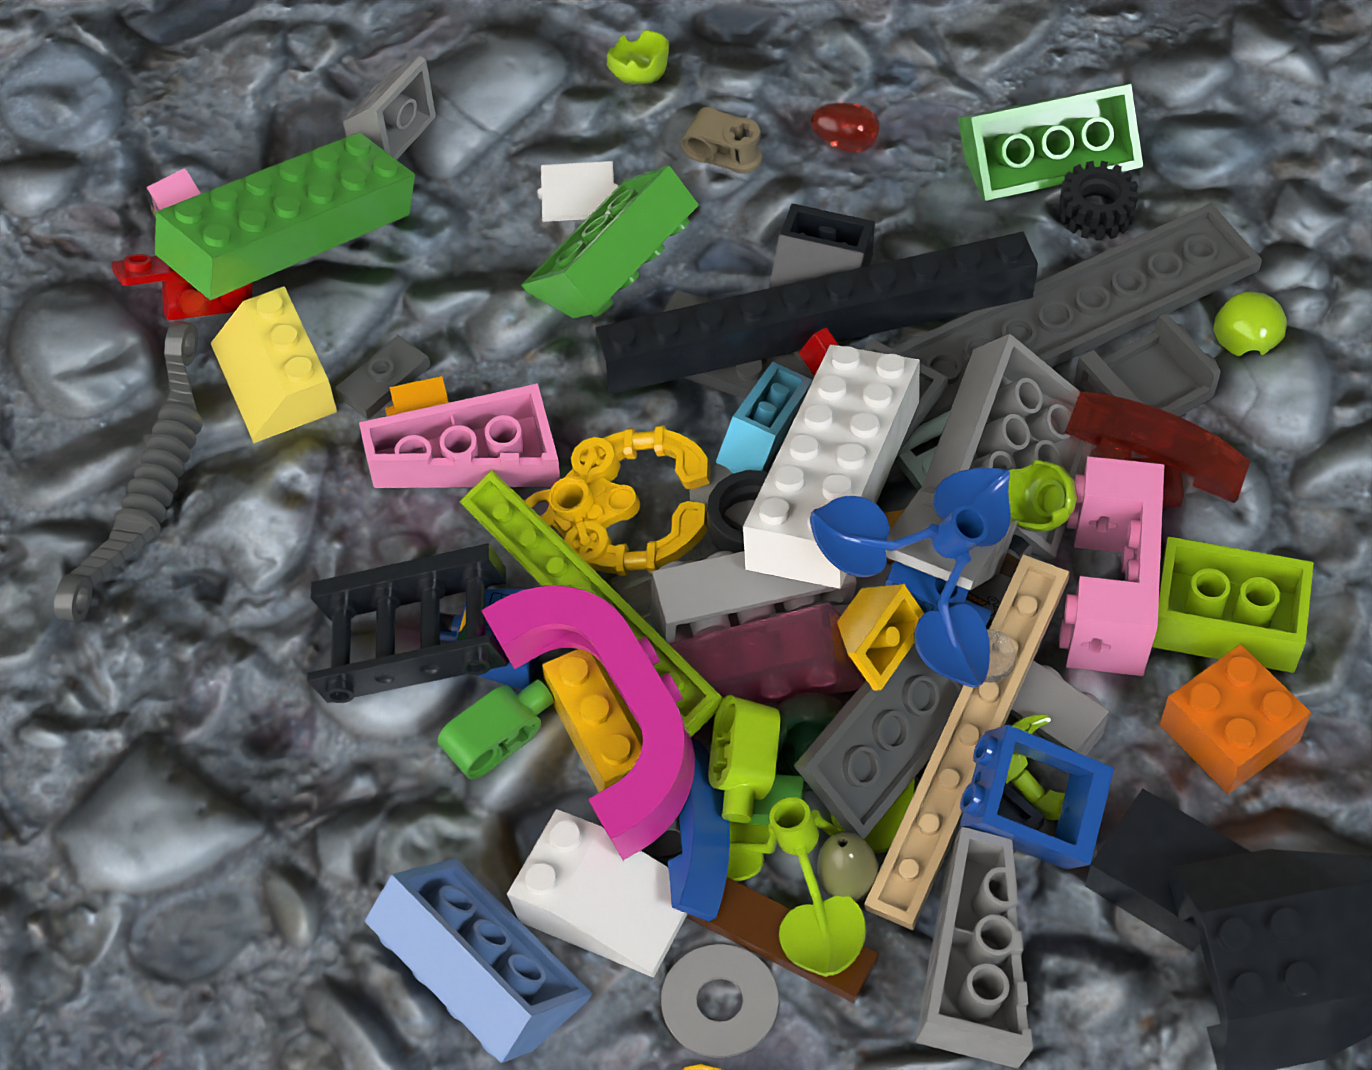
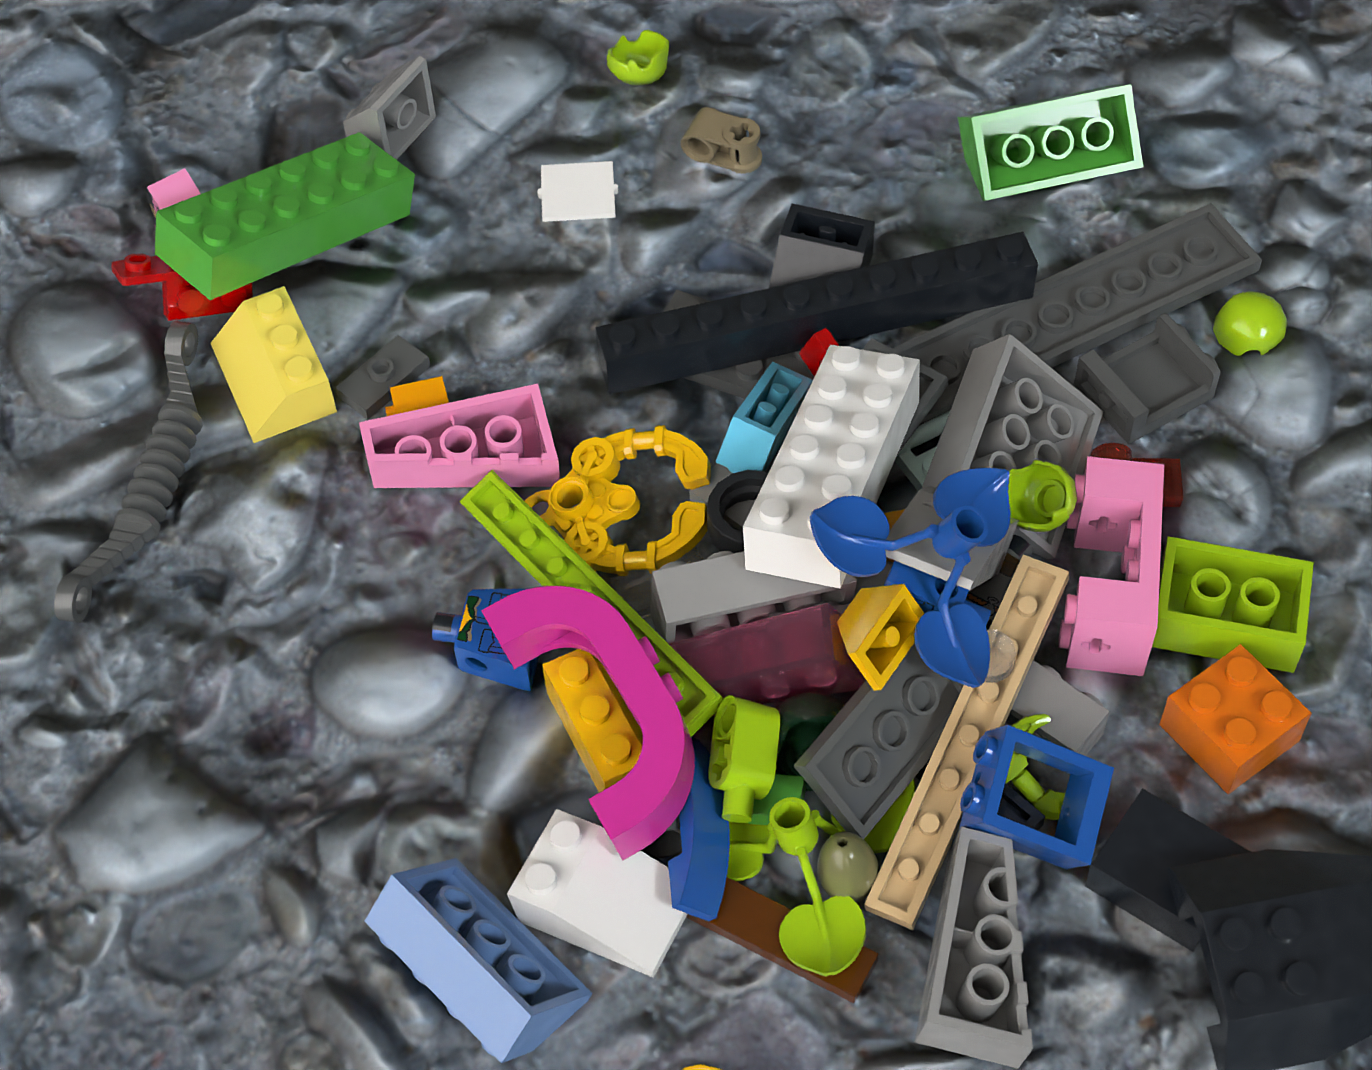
(402, 584): black fence -> none
(494, 728): bright green piece -> none
(612, 247): bright green slope -> none
(723, 1037): light grey gear -> none
(846, 126): clear red animal -> none
(1103, 183): black tyre -> none
(1161, 437): clear red slope -> none

